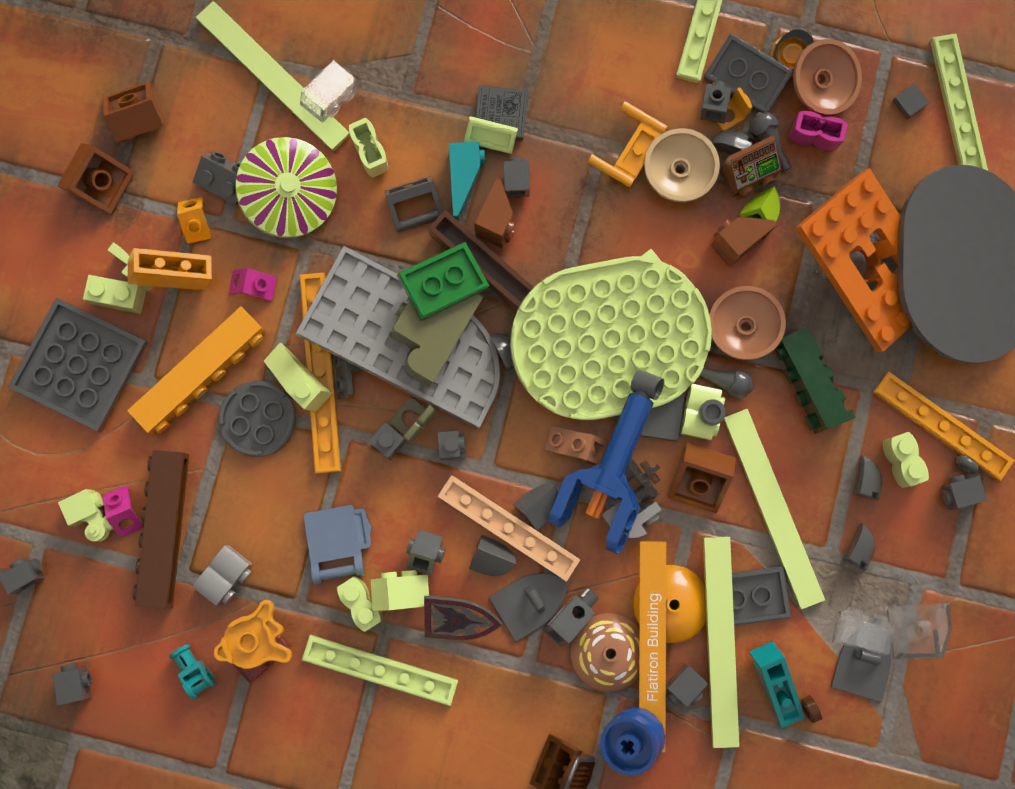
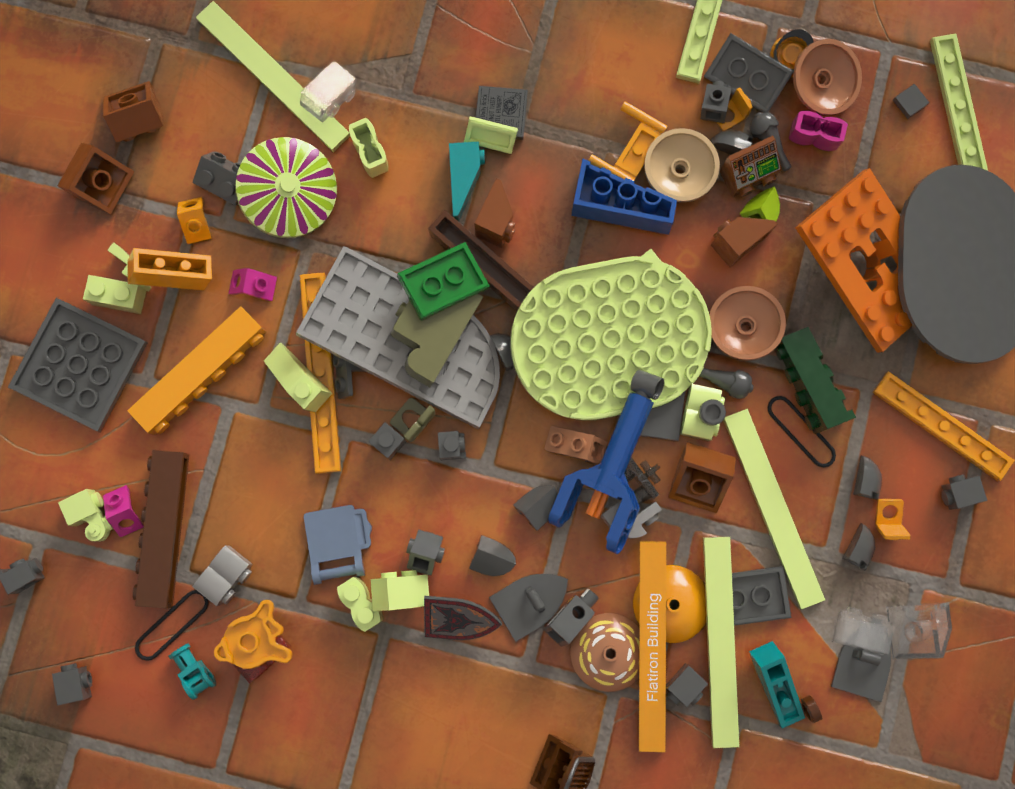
(178, 633): none -> black piece
(257, 418): dark grey tile -> none
(380, 670): yellowish green tile -> none
(409, 191): dark grey tile -> none
(509, 528): light nougat plate -> none
(516, 177): dark grey brick -> none
(620, 201): none -> blue wedge
(632, 741): blue wheel -> none
(793, 437): none -> black piece
(891, 527): none -> light orange bracket
(903, 454): yellowish green brick -> none
(966, 464): dark grey piece -> none

